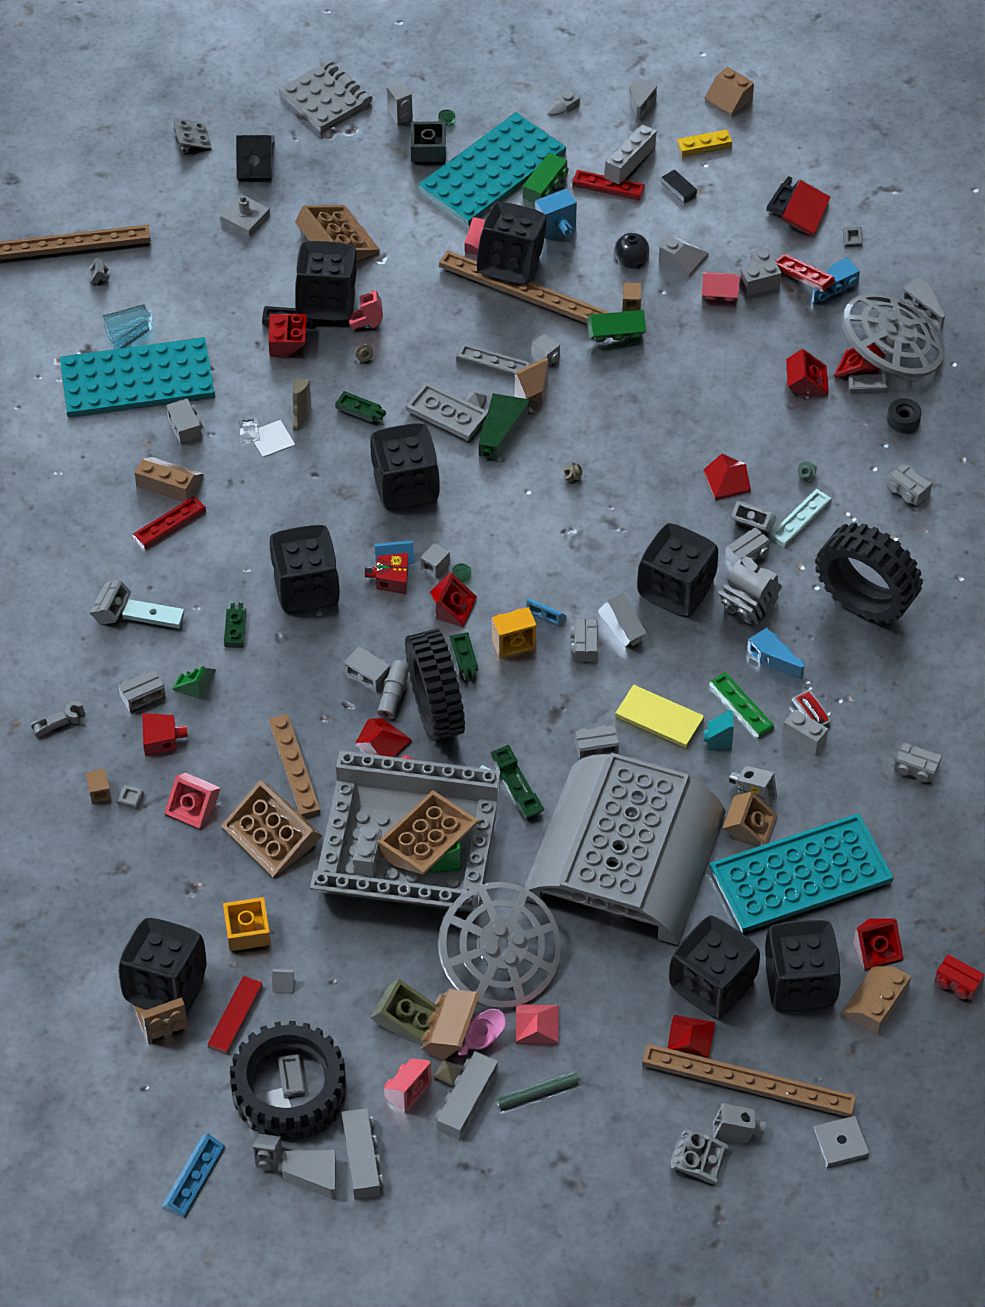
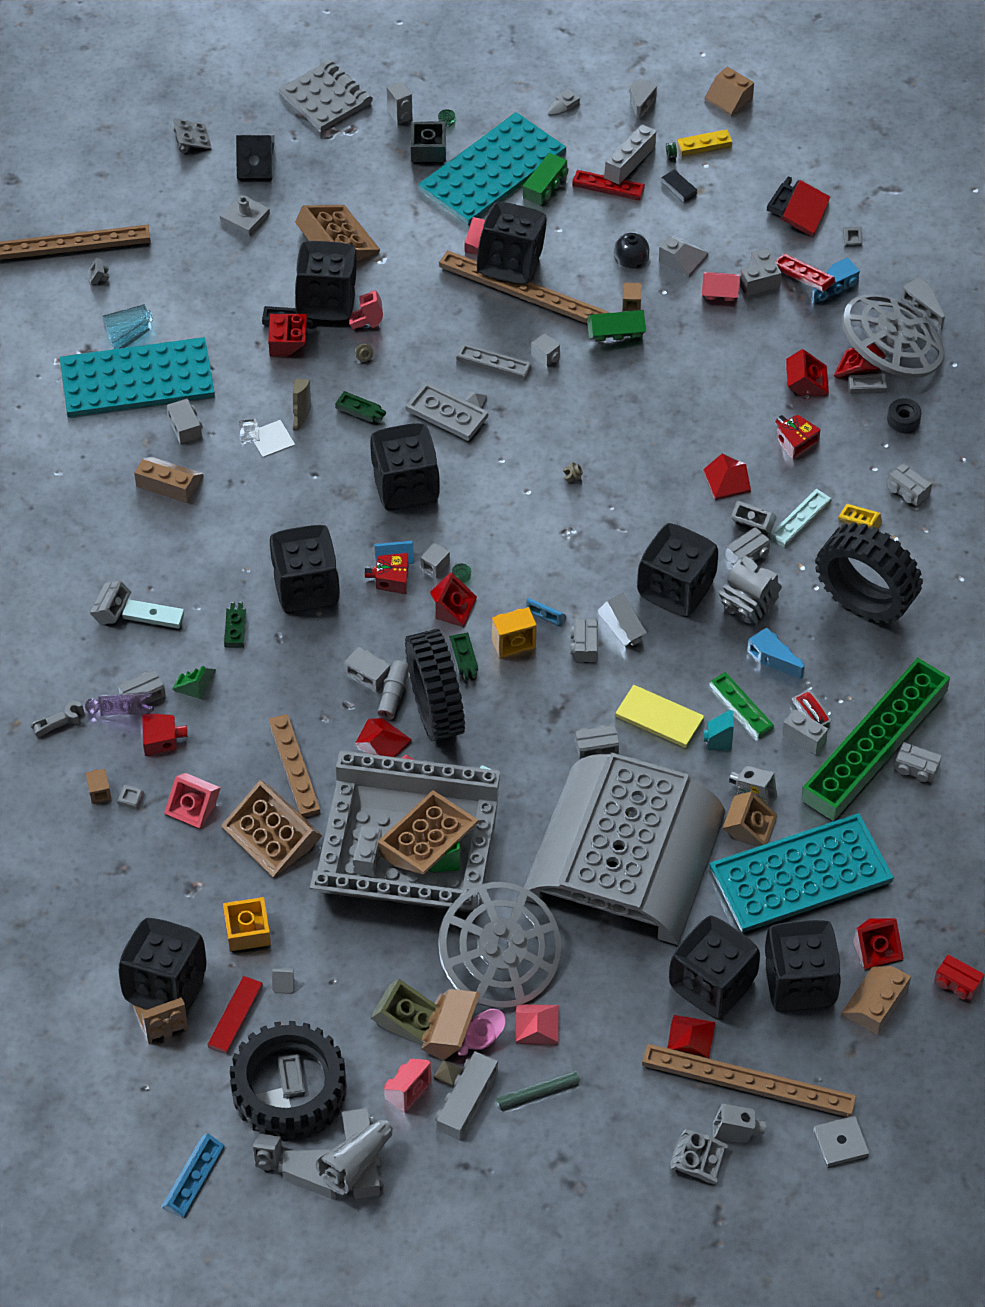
(120, 704): none -> clear purple plate
(169, 522): red tile -> none
(351, 1158): none -> light grey cone
(501, 423): dark green slope -> none
(515, 782): dark green slope -> none
(532, 381): medium nougat slope -> none
(560, 212): dark azure brick -> none
(671, 150): none -> dark green bush
(796, 434): none -> red torso
(807, 470): sand green plate -> none
(873, 518): none -> yellow slope
(875, 739): none -> green brick

